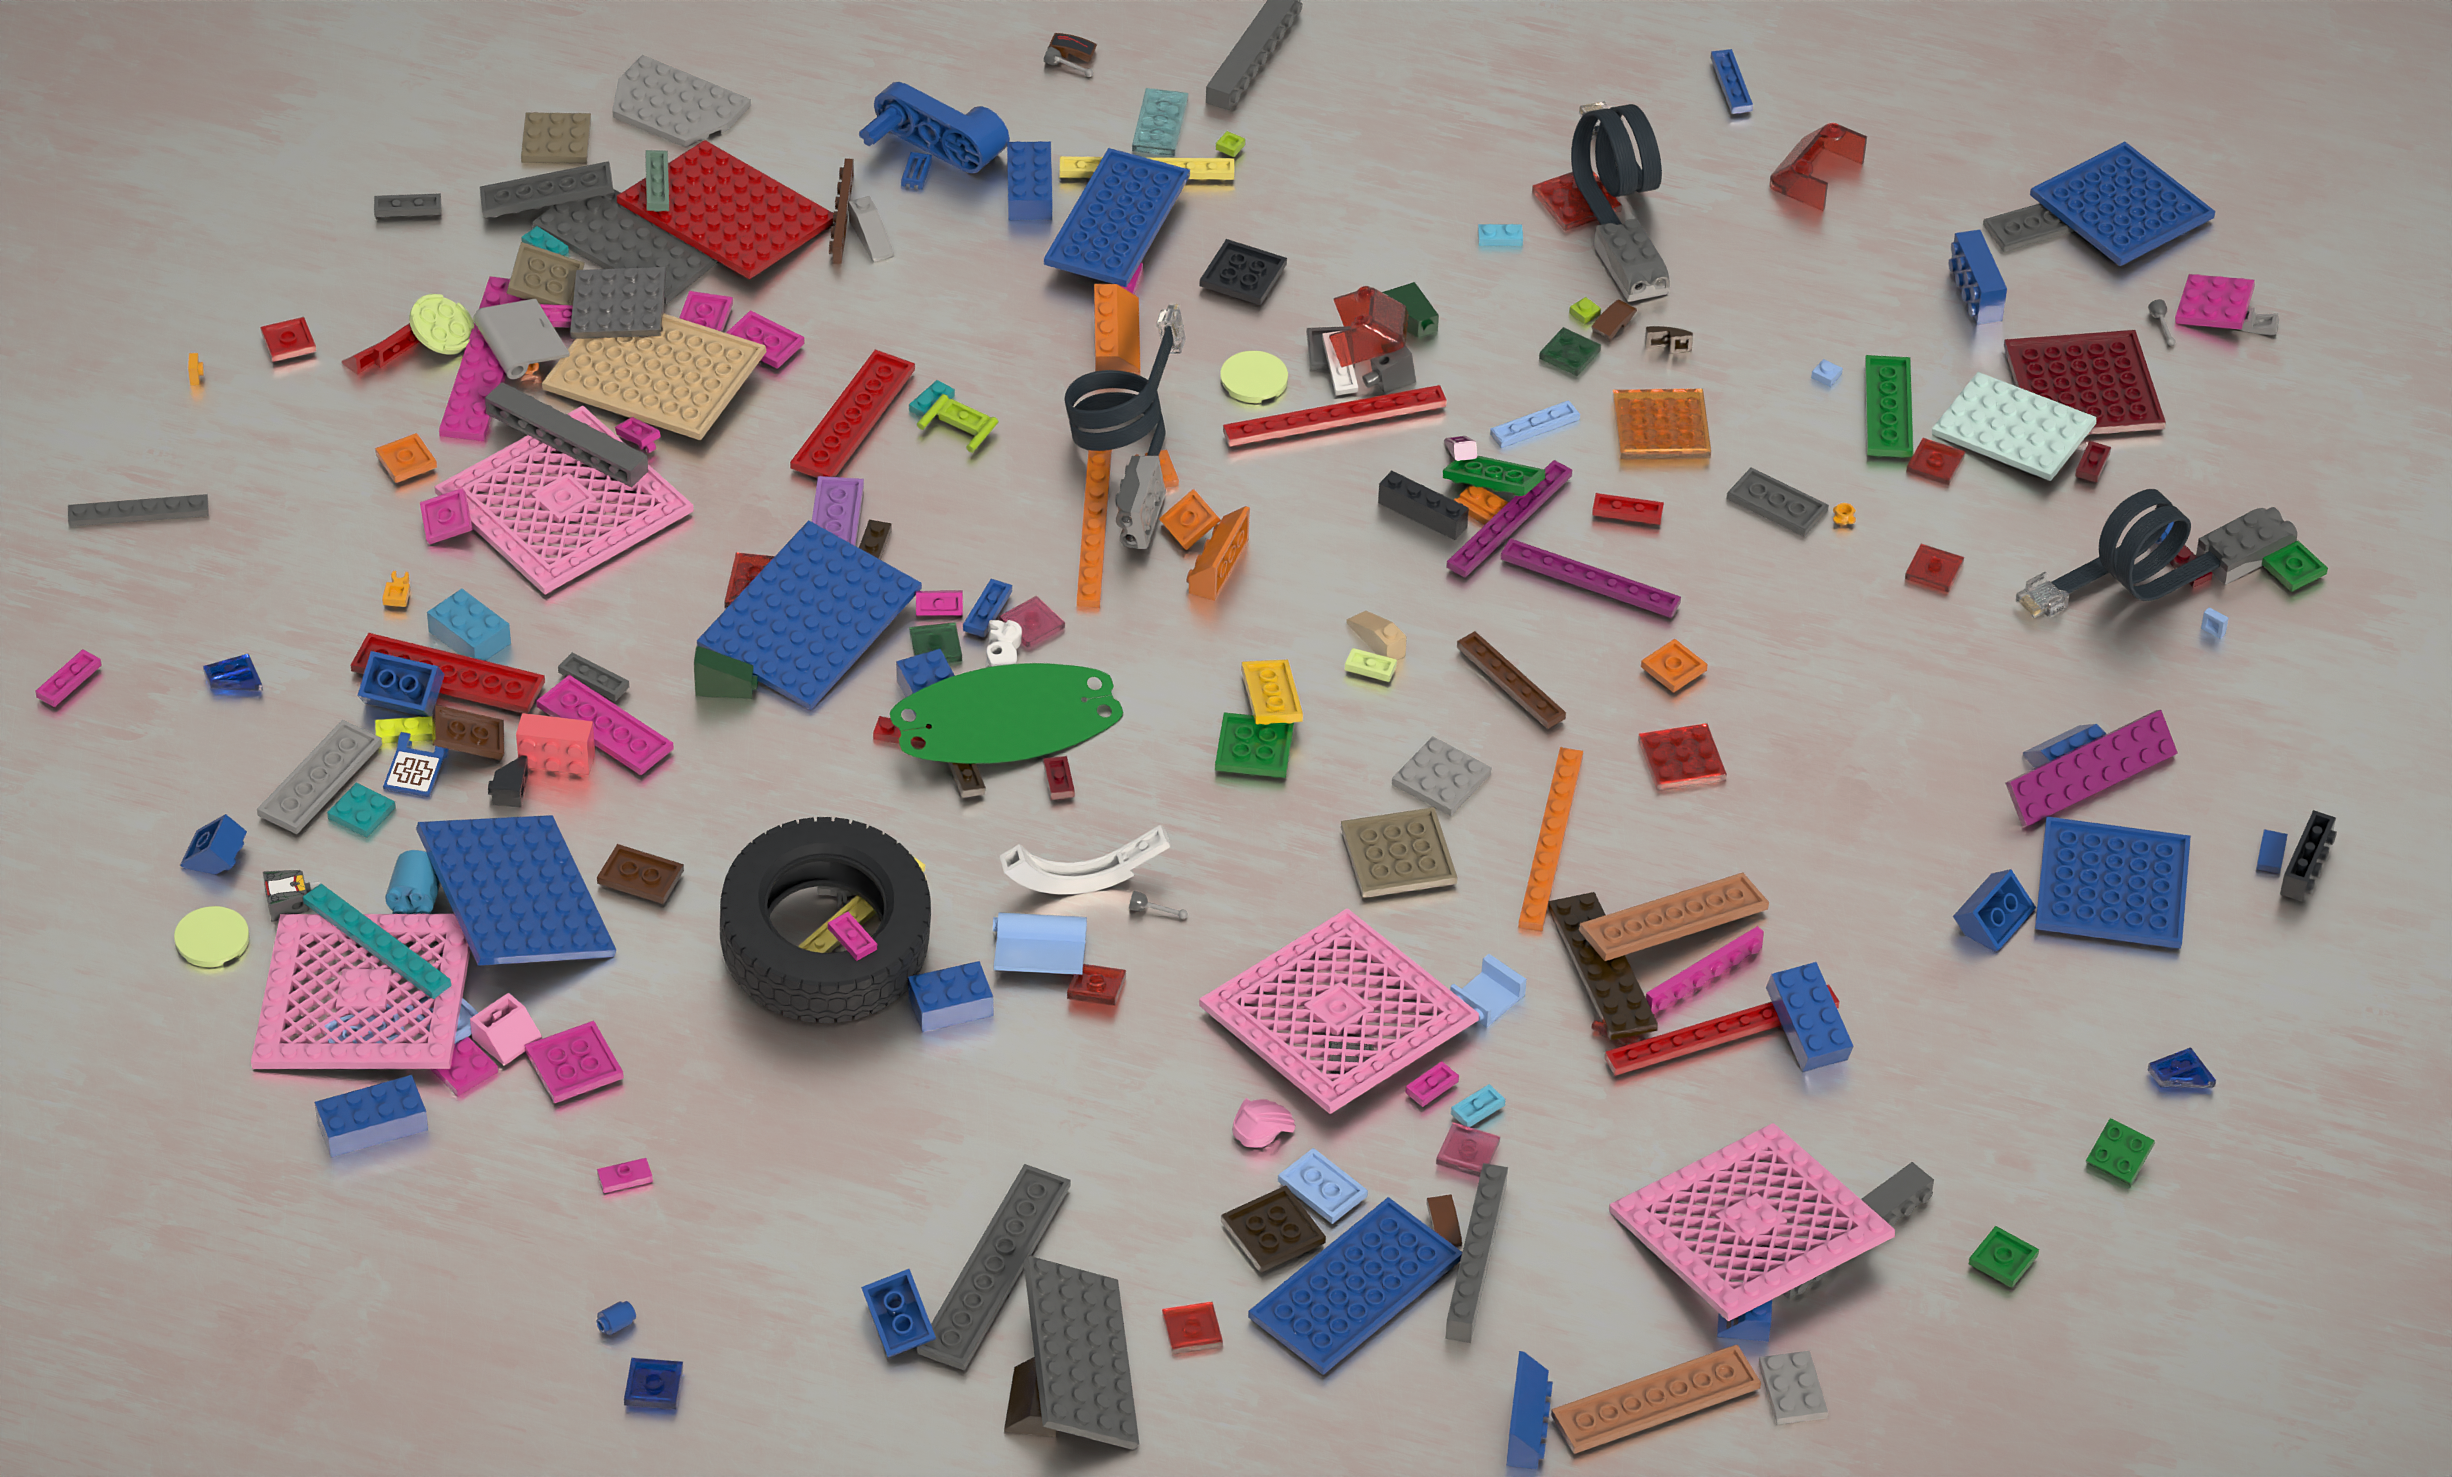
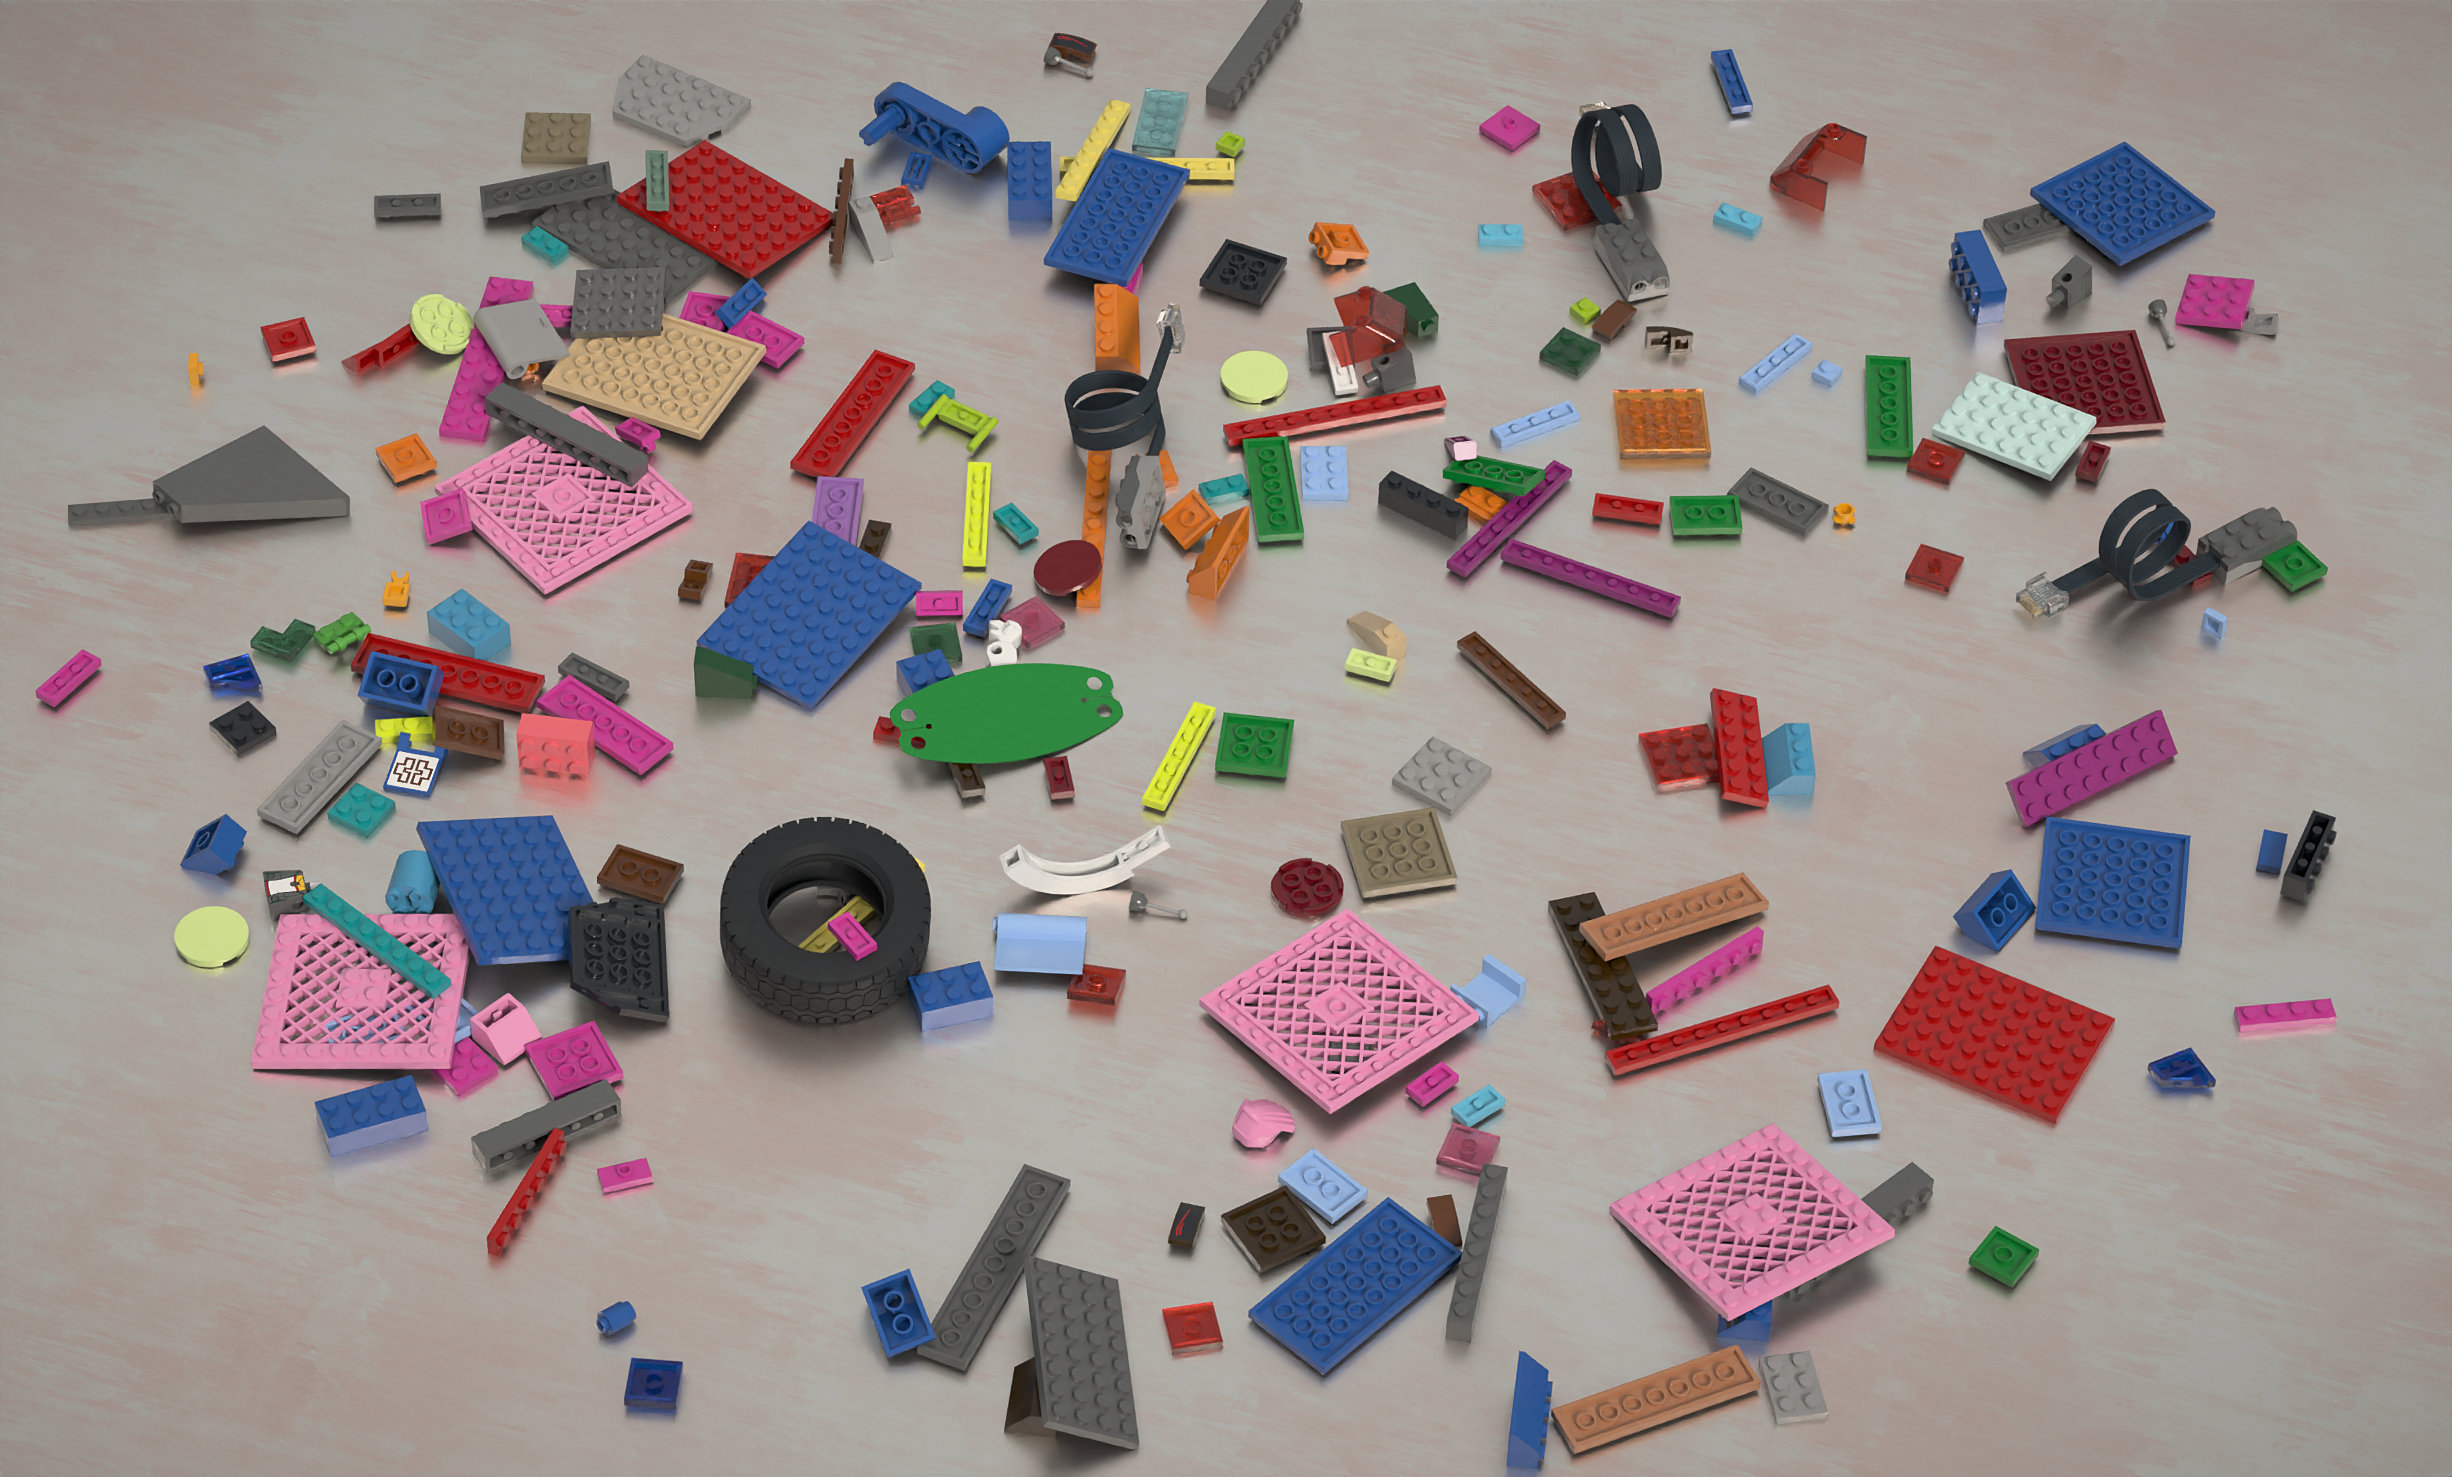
(242, 728): none -> black plate
(249, 481): none -> dark grey slope
(285, 645): none -> clear green plate
(341, 633): none -> bright green plate
(509, 783): black slope -> none
(525, 1192): none -> red plate
(530, 1131): none -> dark grey brick
(543, 276): dark tan plate -> none
(620, 956): none -> black plate
(695, 579): none -> reddish brown slope
(741, 303): none -> blue plate
(893, 200): none -> clear red plate
(976, 514): none -> neon yellow plate
(1015, 523): none -> teal plate
(1067, 567): none -> dark red tile
(1093, 150): none -> light yellow plate
(1179, 756): none -> neon yellow plate
(1186, 1225): none -> slope
(1224, 489): none -> teal plate
(1272, 691): yellow plate -> none
(1273, 489): none -> green plate
(1307, 888): none -> dark red tile
(1324, 473): none -> light blue plate
(1337, 243): none -> orange plate
(1509, 127): none -> dark pink plate
(1550, 839): orange plate -> none
(1674, 665): orange plate -> none
(1705, 515): none -> green plate
(1737, 219): none -> medium azure plate
(1739, 748): none -> red plate
(1775, 363): none -> light blue tile
(1789, 760): none -> dark azure slope
(1809, 1016): blue brick -> none
(1849, 1103): none -> light blue plate
(1995, 1034): none -> red plate
(2071, 284): none -> dark grey torso
(2120, 1151): green plate -> none
(2285, 1015): none -> dark pink plate

